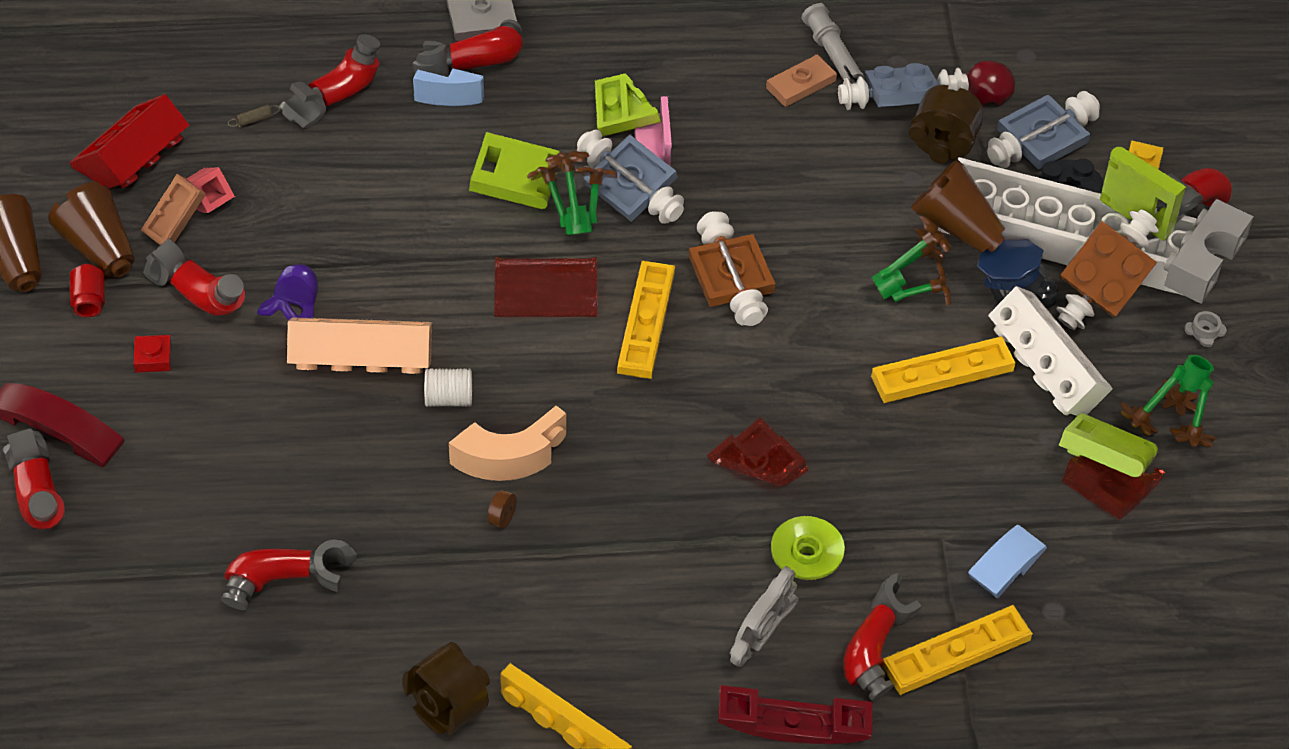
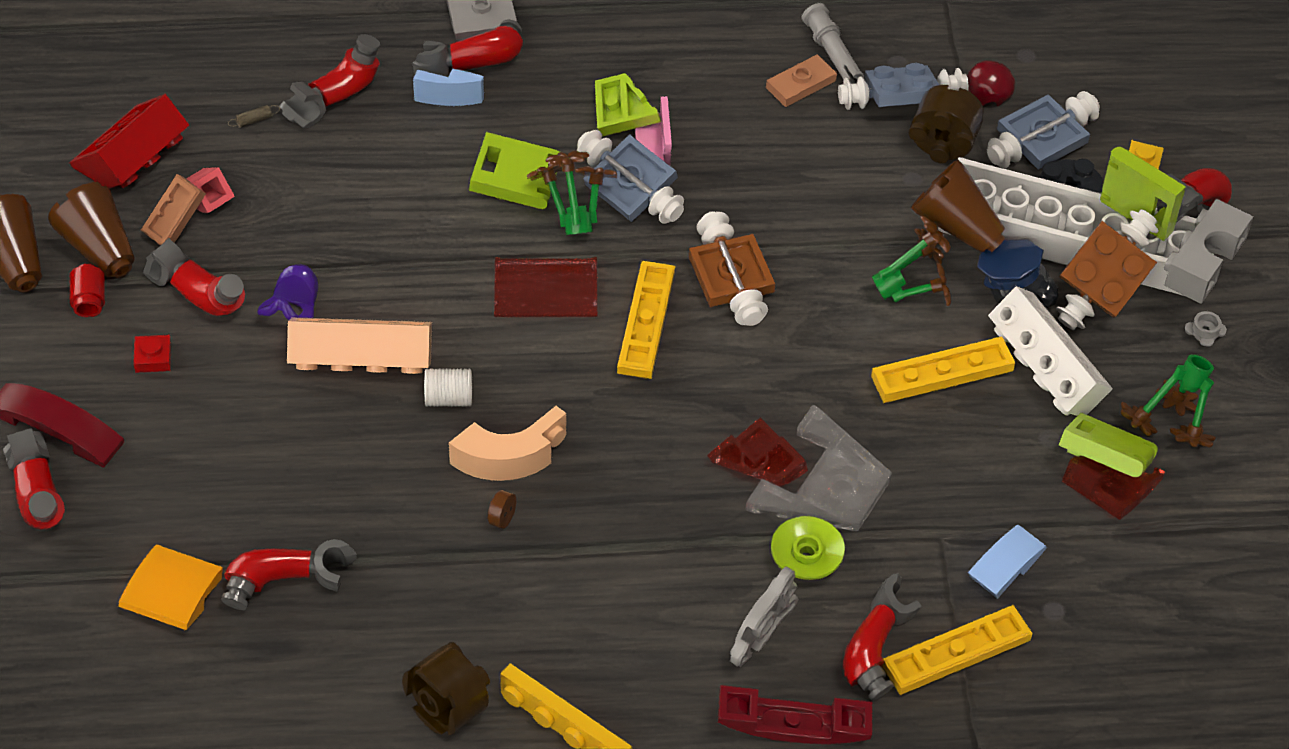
(170, 587): none -> light orange slope
(839, 487): none -> clear wing

